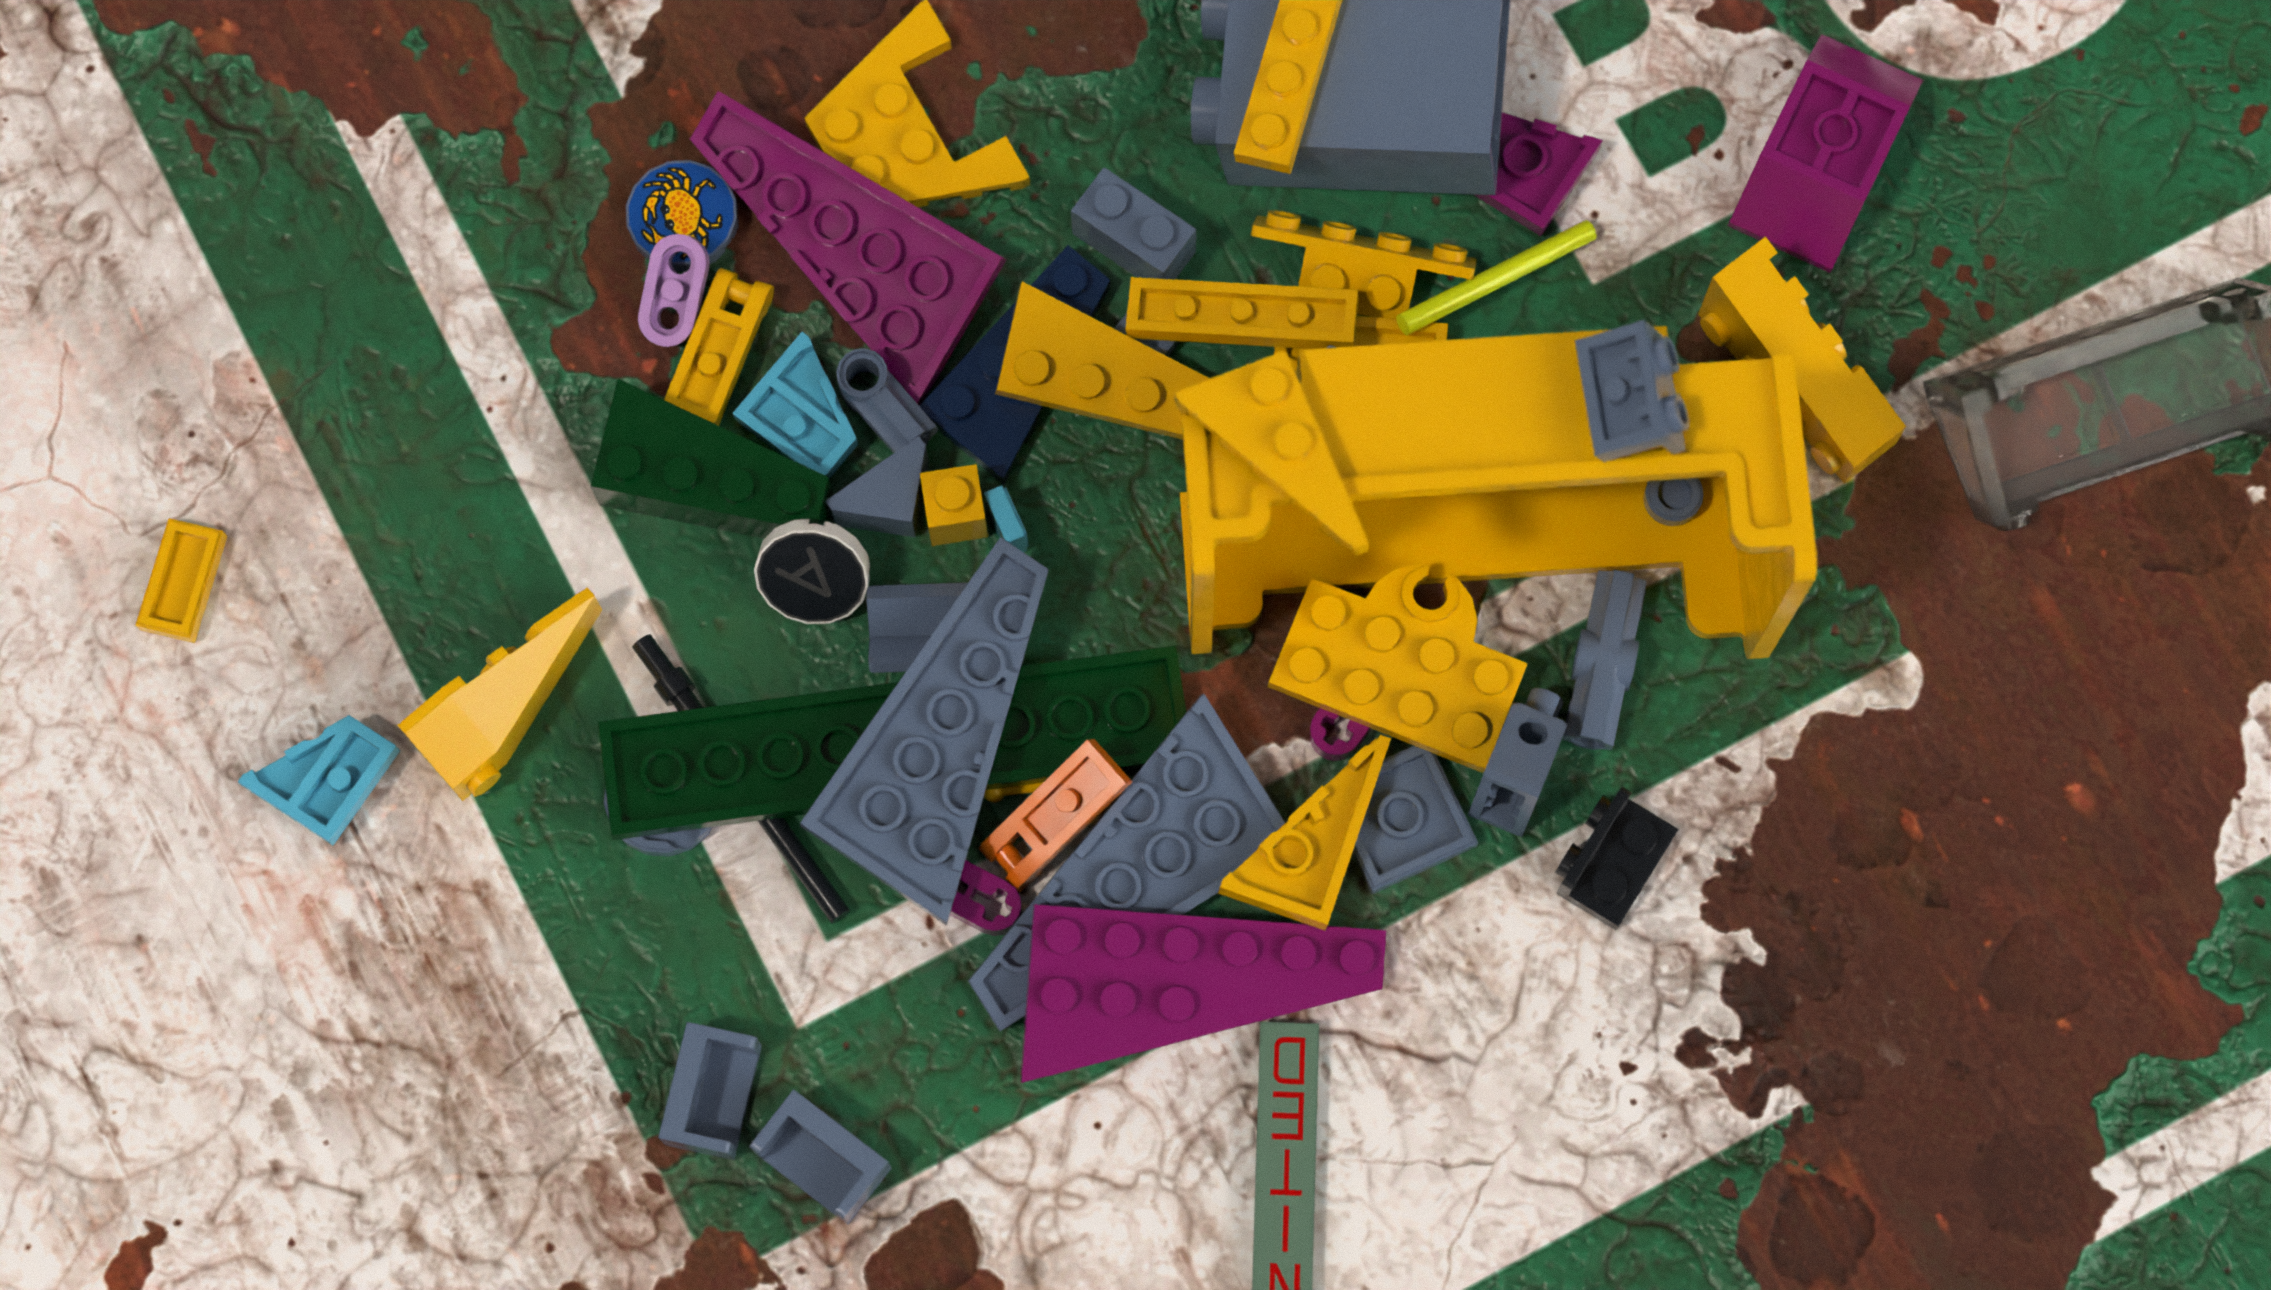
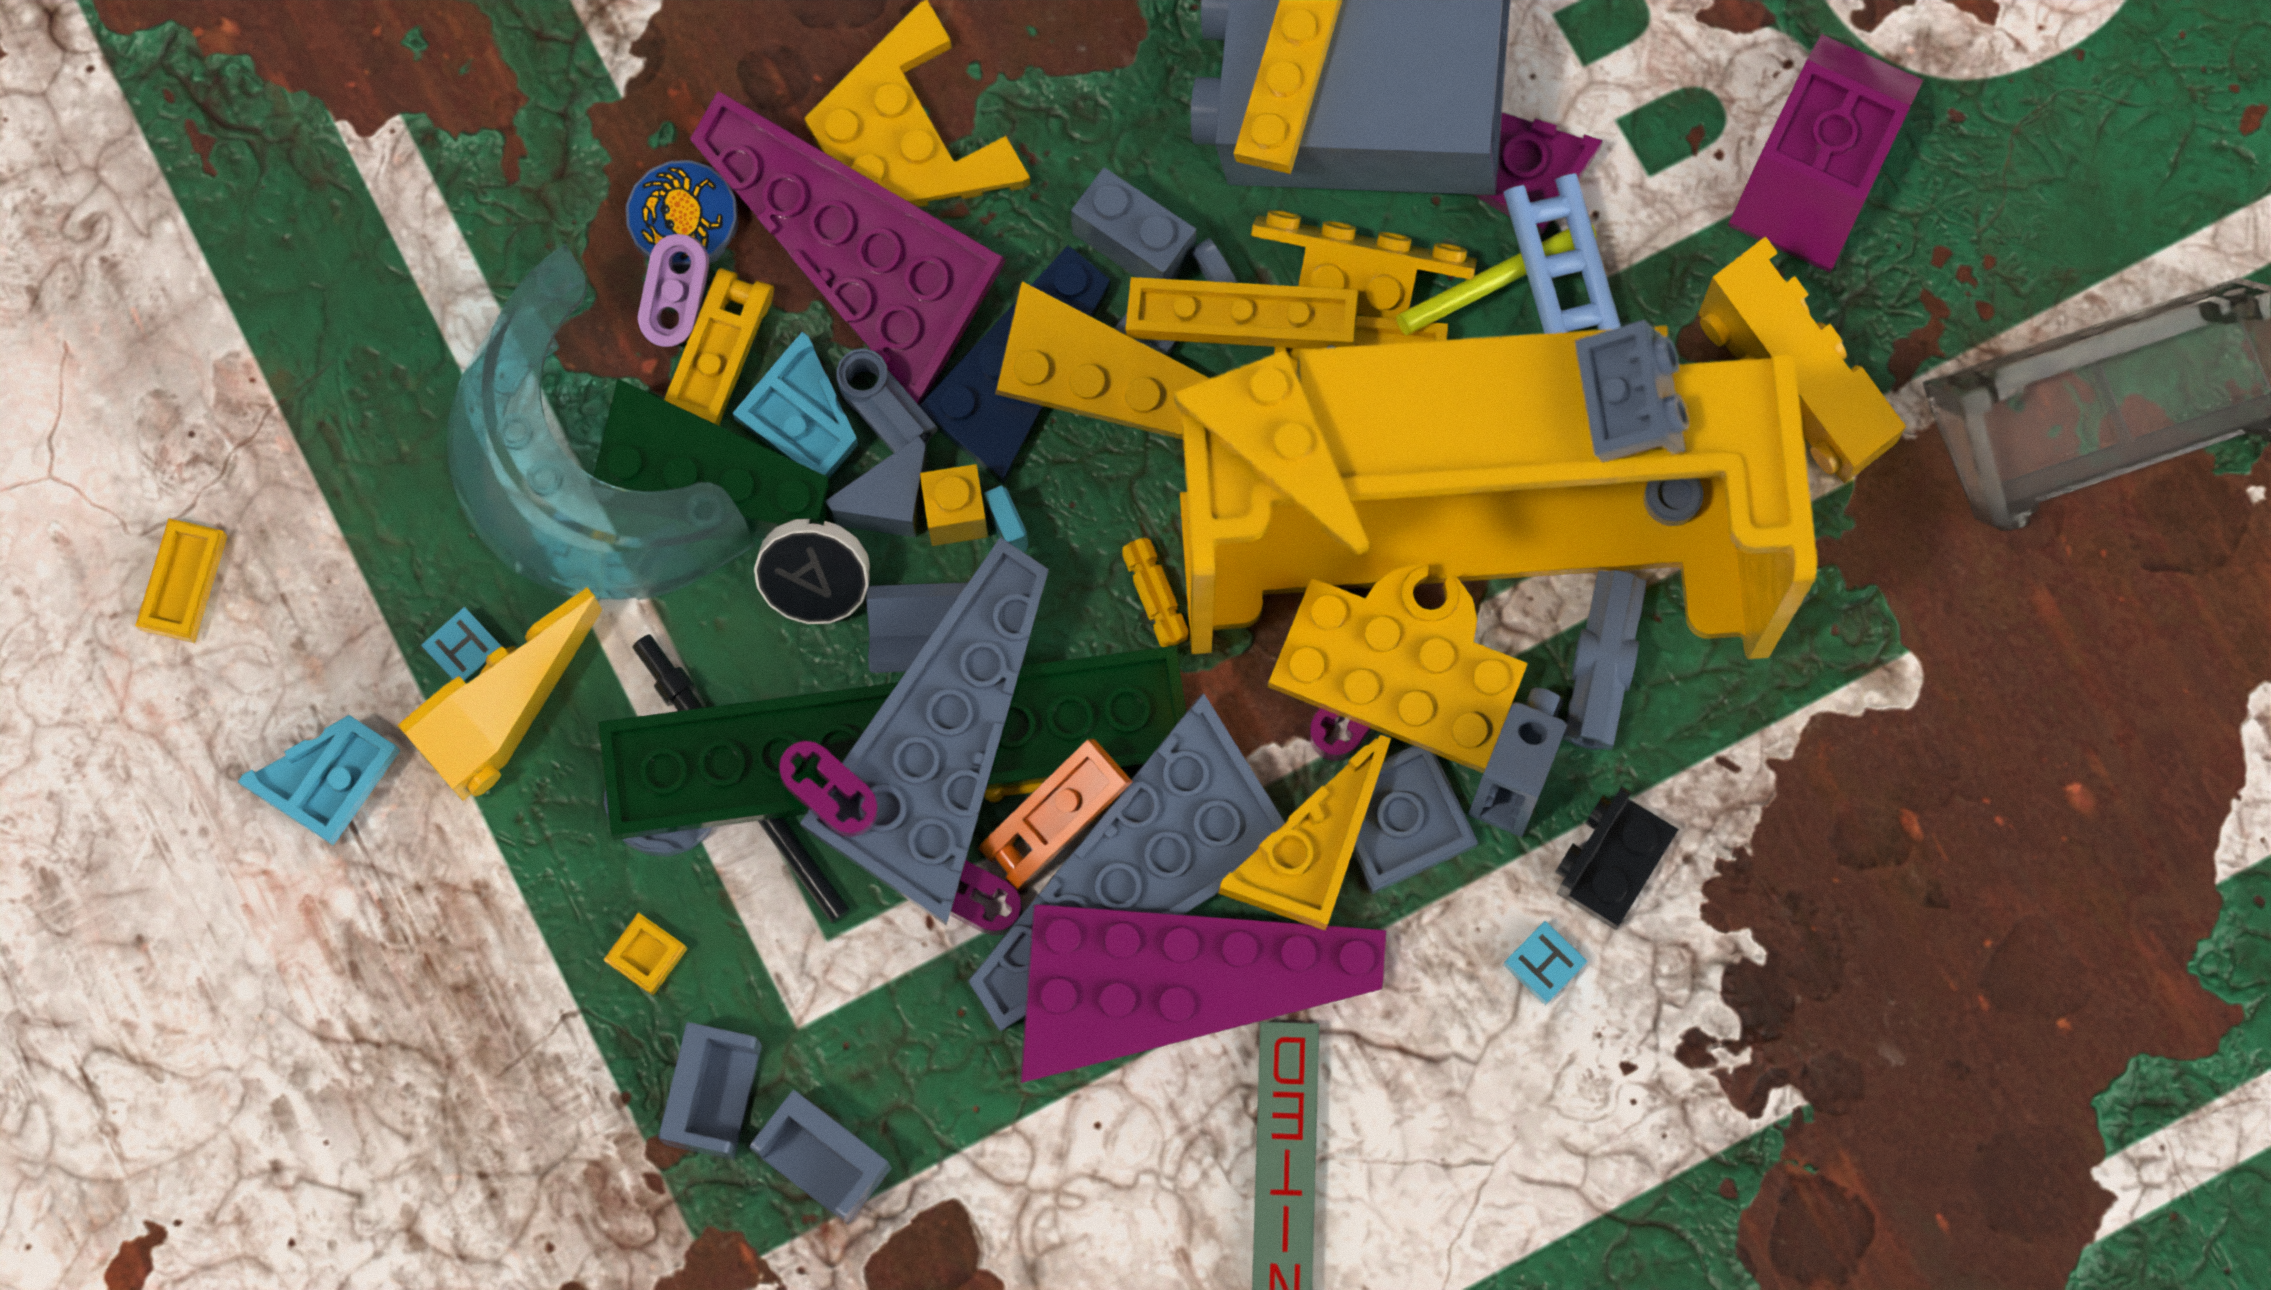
(461, 646): none -> medium azure tile
(537, 504): none -> clear light blue windscreen
(645, 954): none -> yellow tile
(818, 799): none -> magenta beam
(1155, 592): none -> yellow axle
(1212, 262): none -> sand blue tile
(1543, 268): none -> light blue bar
(1545, 963): none -> medium azure tile

